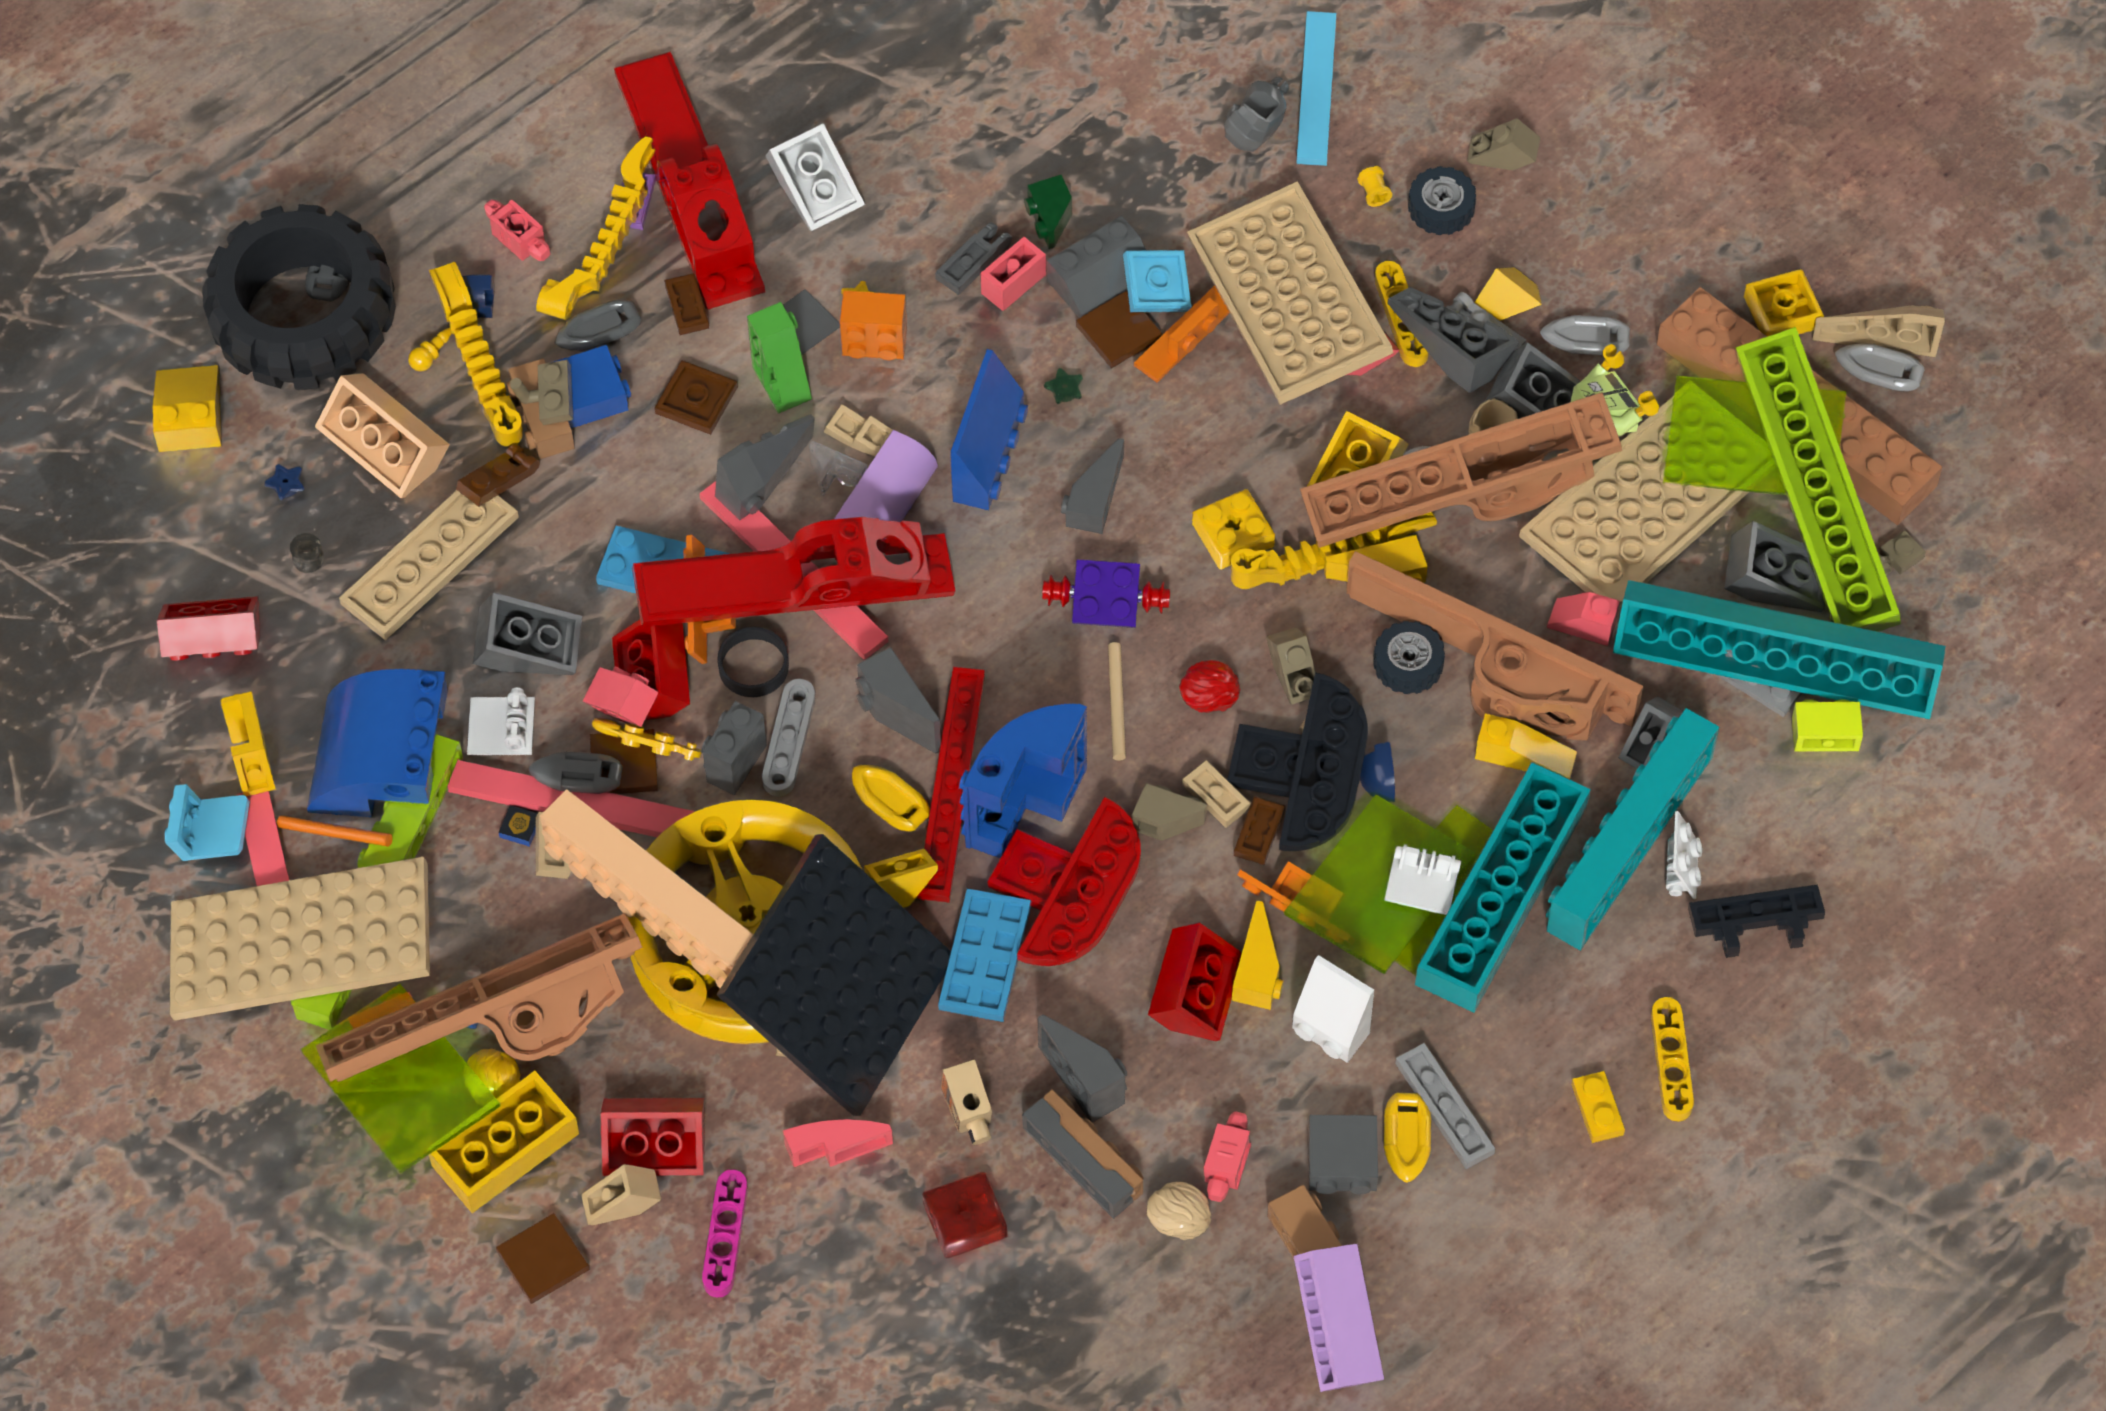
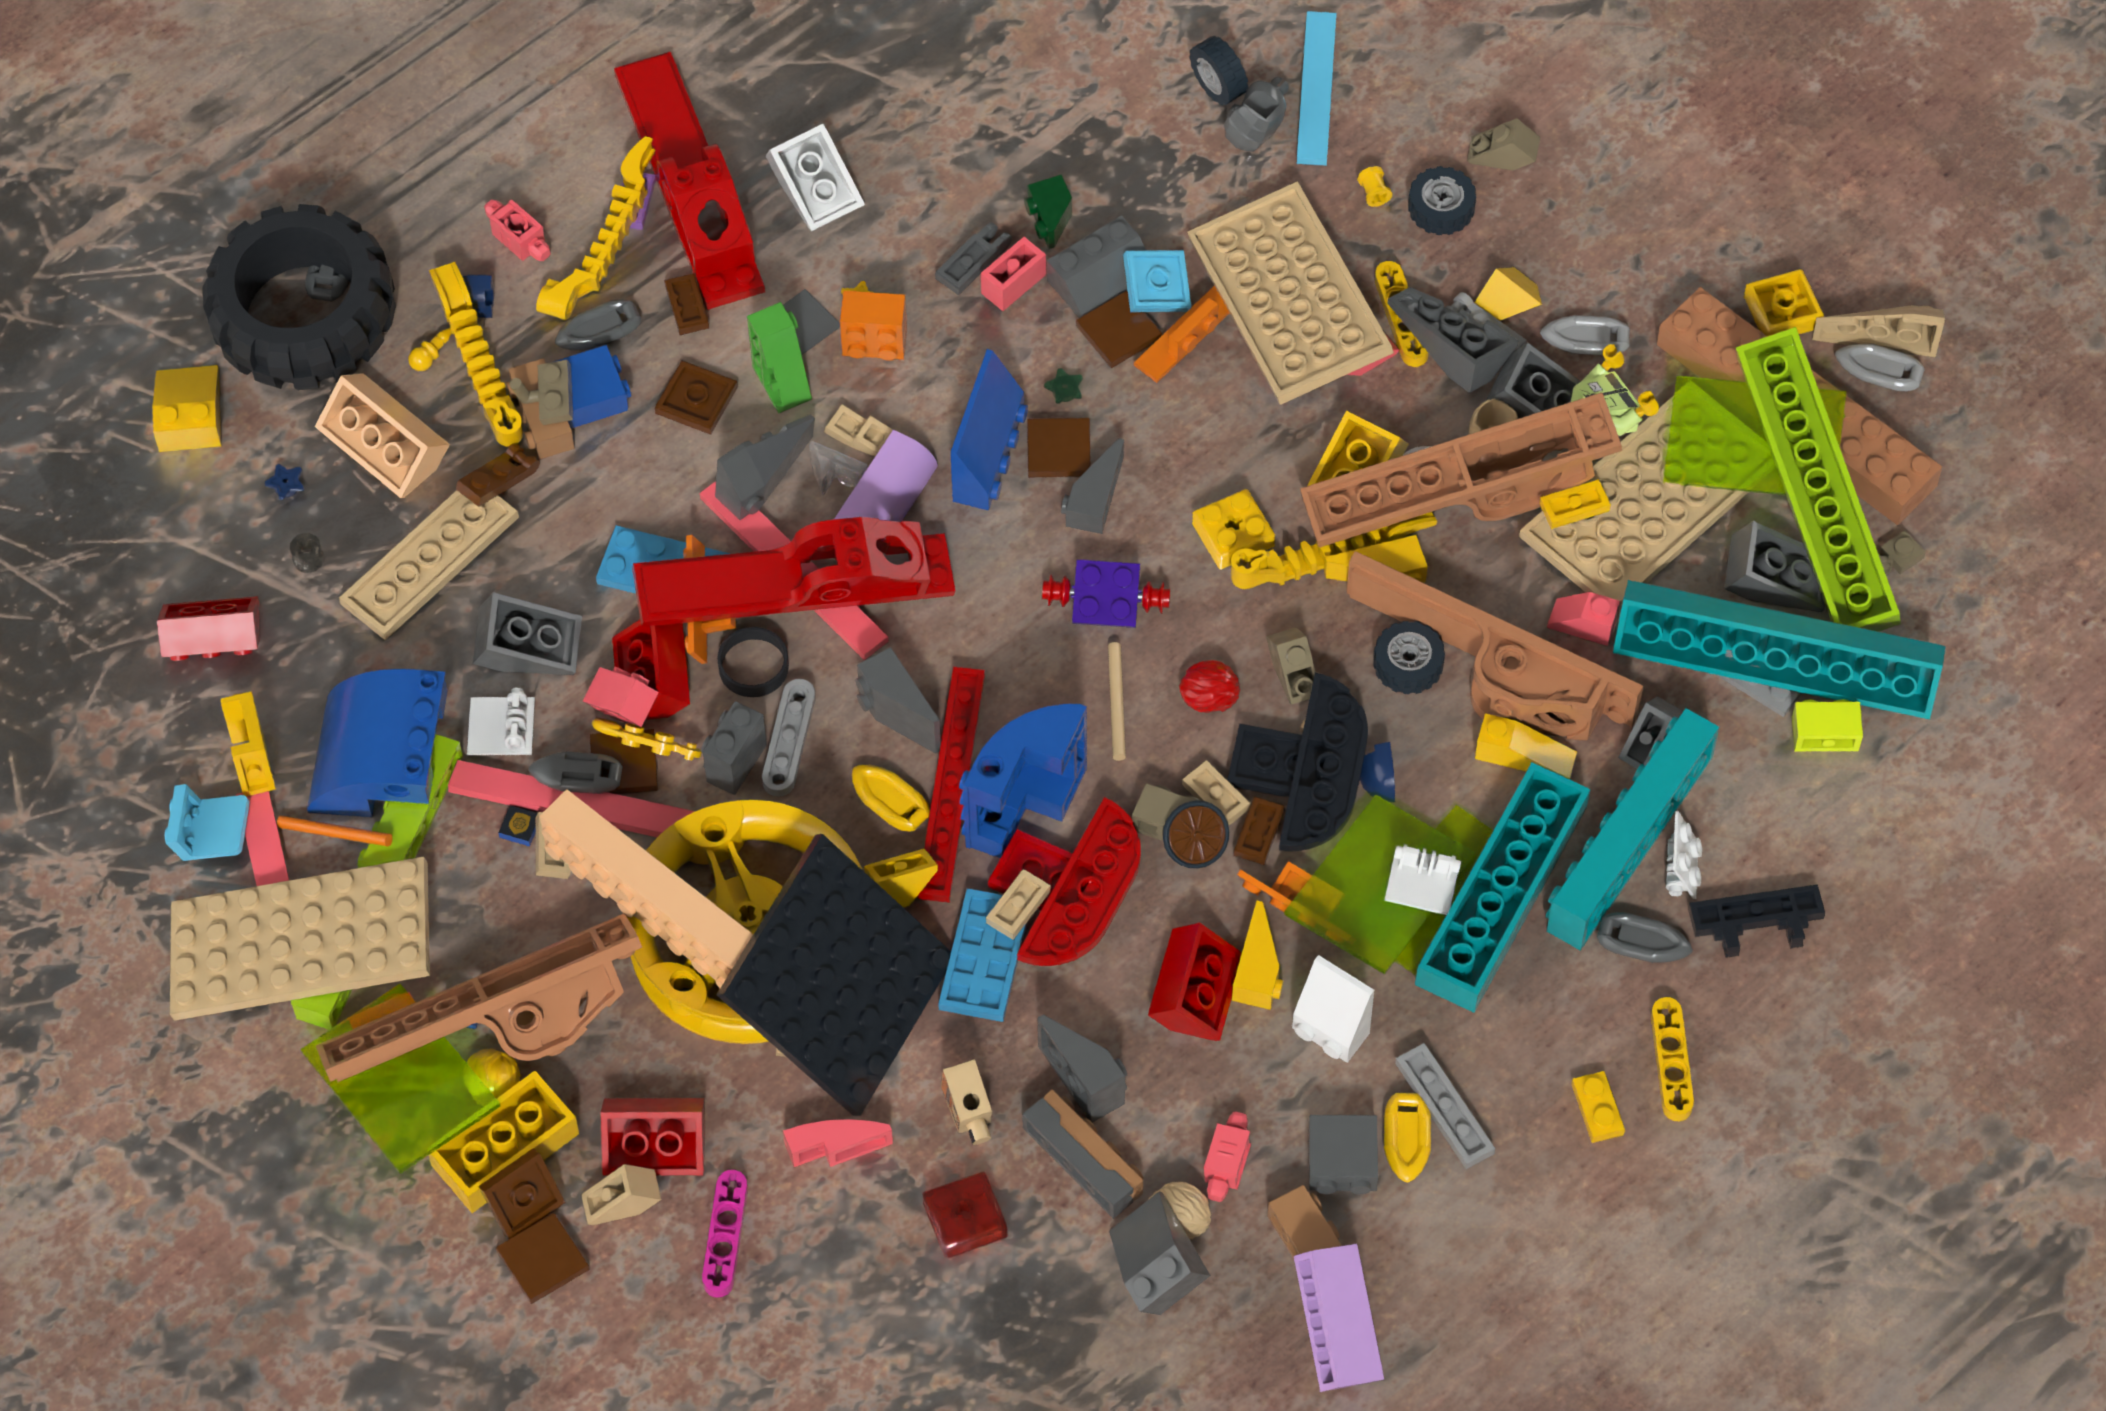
(521, 1194): none -> reddish brown plate
(1018, 904): none -> tan plate
(1058, 447): none -> reddish brown tile
(1156, 1256): none -> dark grey slope
(1196, 834): none -> reddish brown wheel
(1218, 70): none -> black wheel
(1575, 504): none -> yellow plate
(1643, 938): none -> dark grey piece

